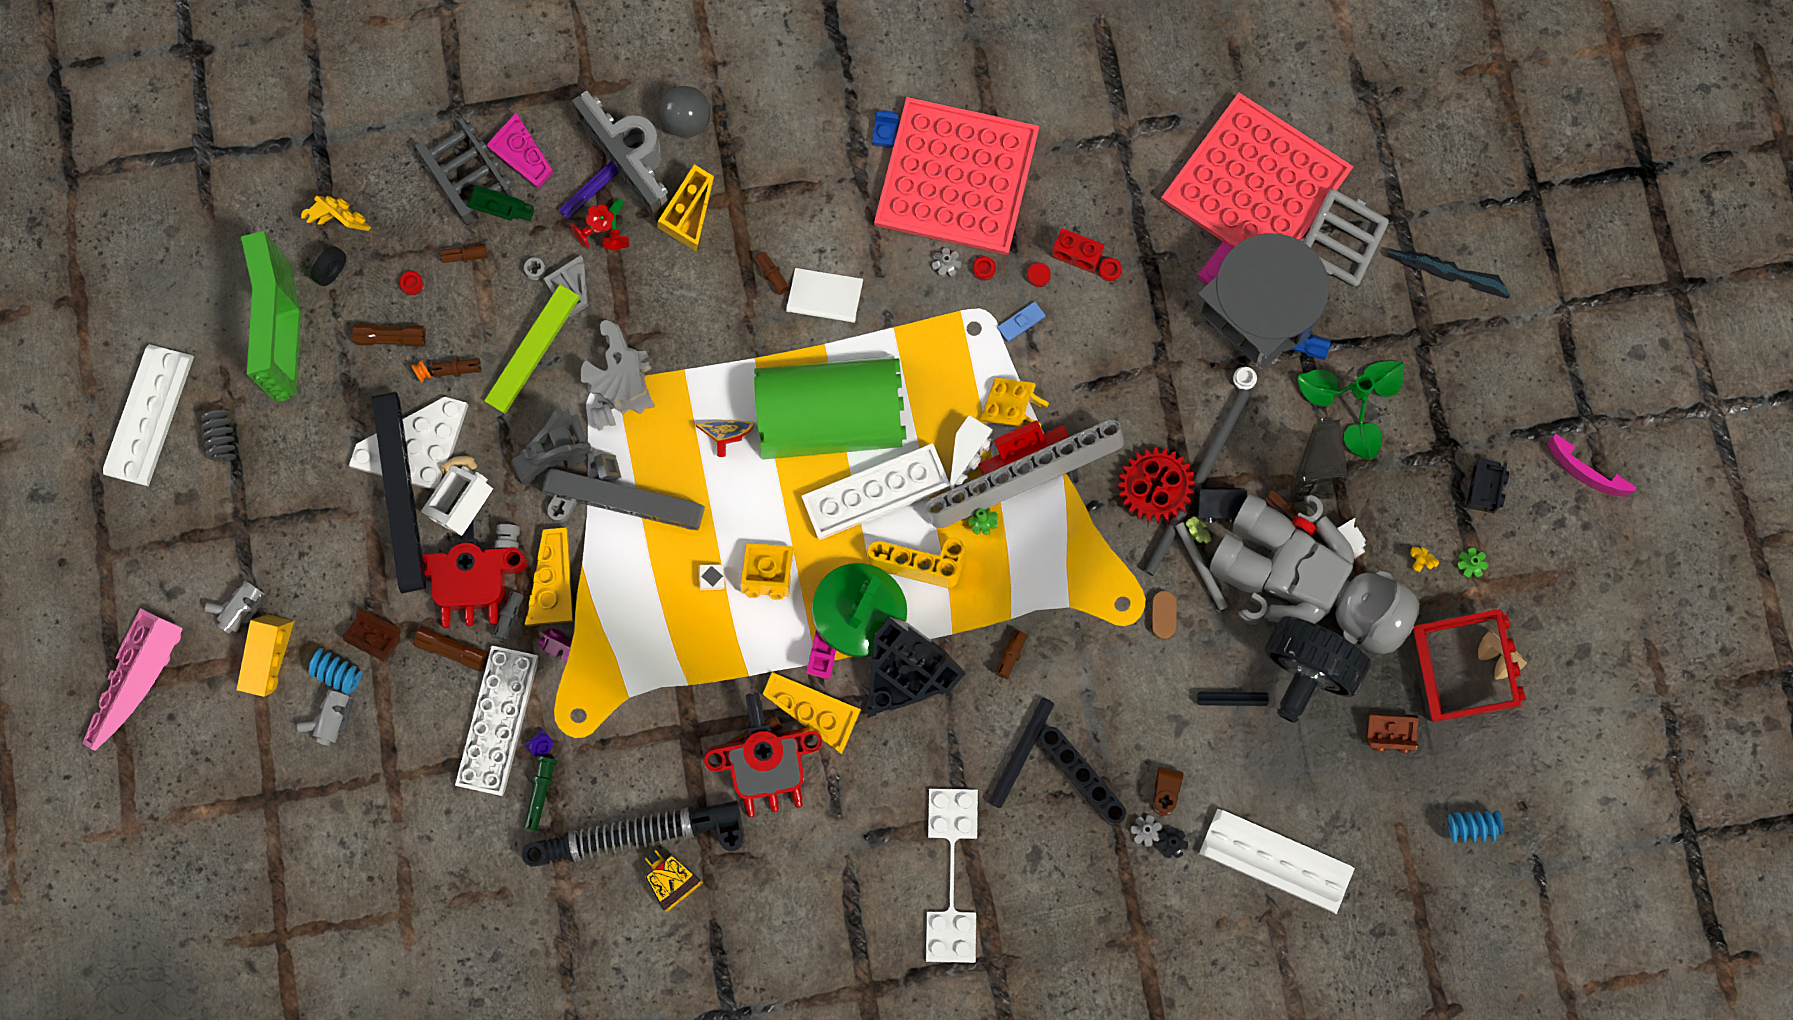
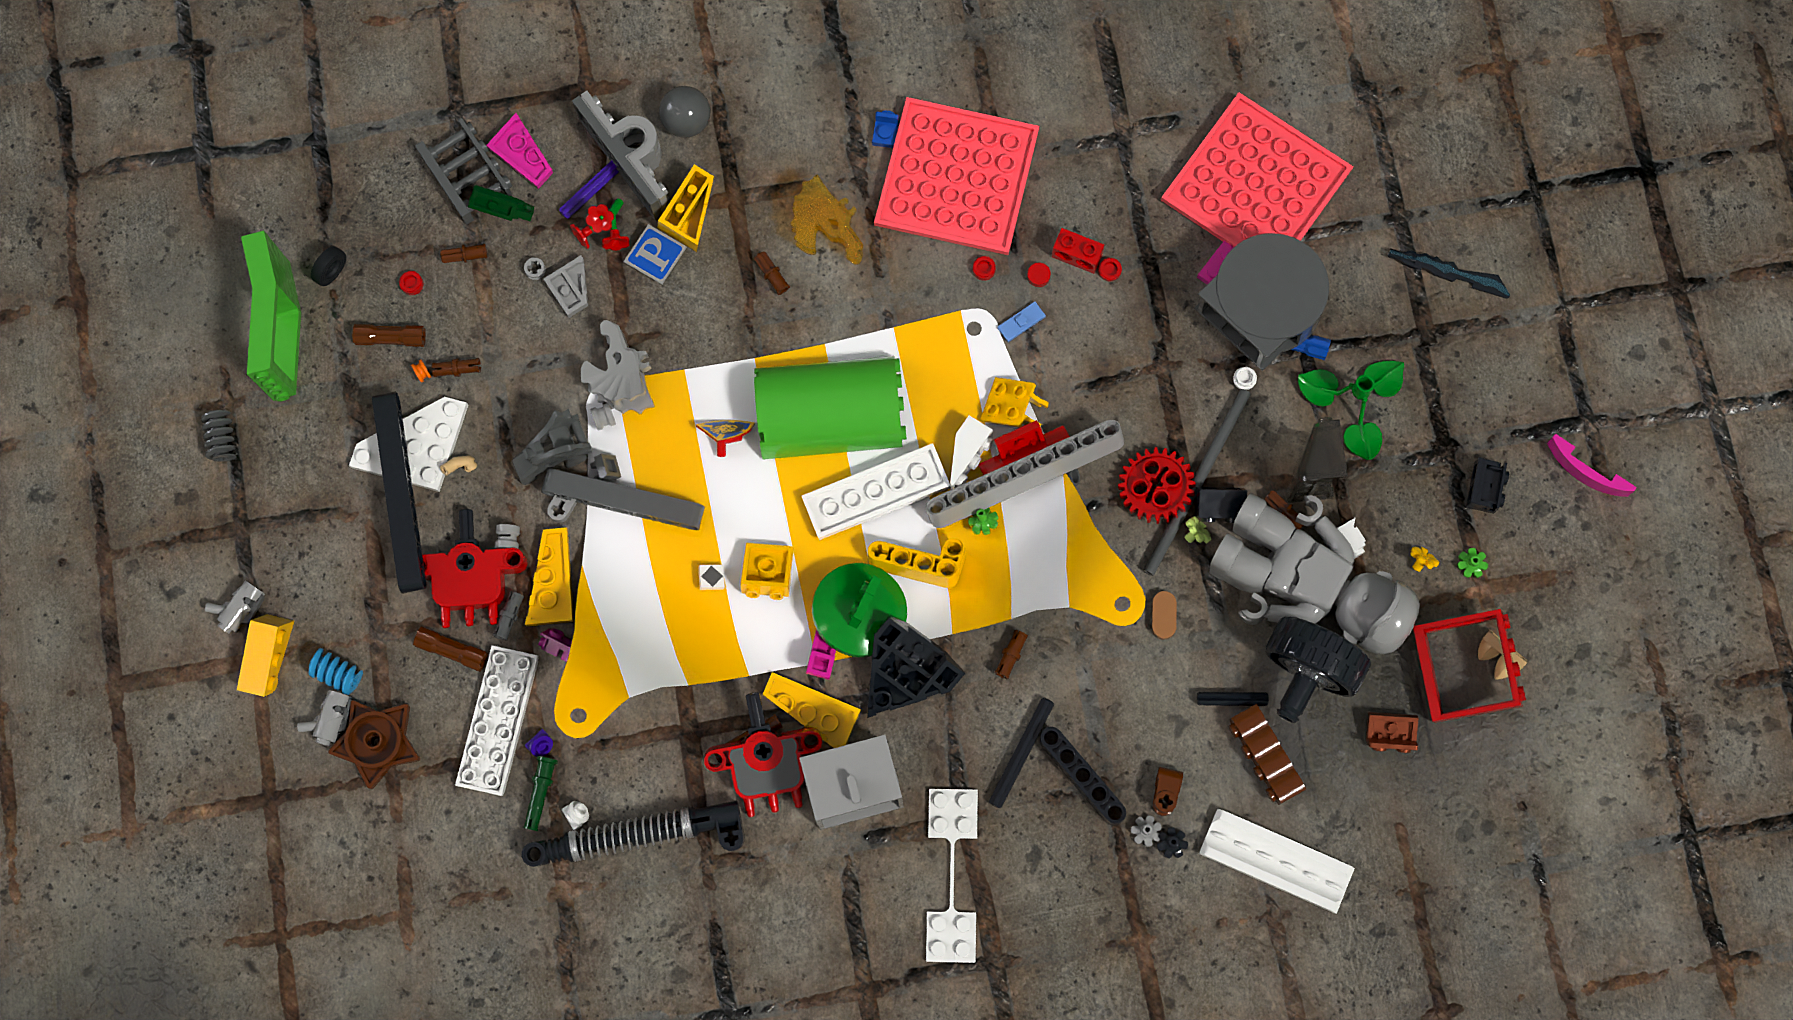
(140, 663): bright pink wedge -> none
(147, 415): white plate -> none
(330, 208): yellow plate -> none
(358, 741): none -> reddish brown plate
(372, 635): copper bracket -> none
(466, 506): white window -> none
(532, 349): lime tile -> none
(576, 814): none -> white plate
(655, 254): none -> piece
(670, 880): torso -> none
(816, 211): none -> clear yellow animal
(824, 295): white piece -> none
(851, 782): none -> light grey piece
(946, 262): light grey plant -> none
(1201, 566): light grey bar -> none
(1267, 754): none -> reddish brown brick
(1304, 525): red tile -> none
(1372, 240): light grey bar -> none
(1475, 825): dark azure piece -> none

